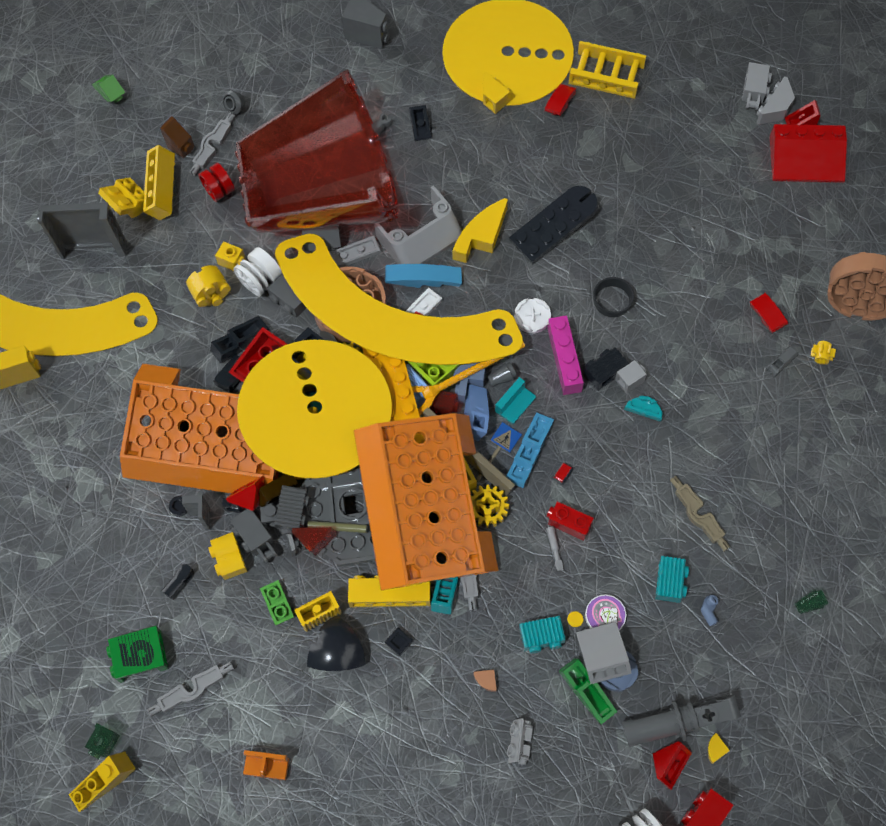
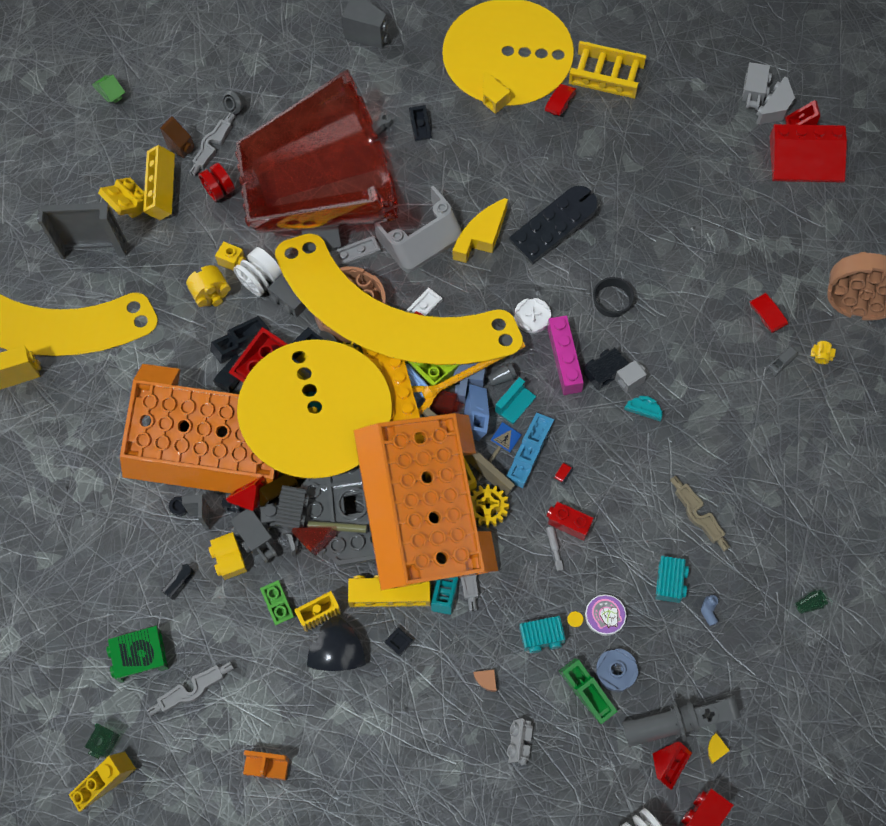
(423, 274): dark azure slope -> none
(603, 653): light grey brick -> none

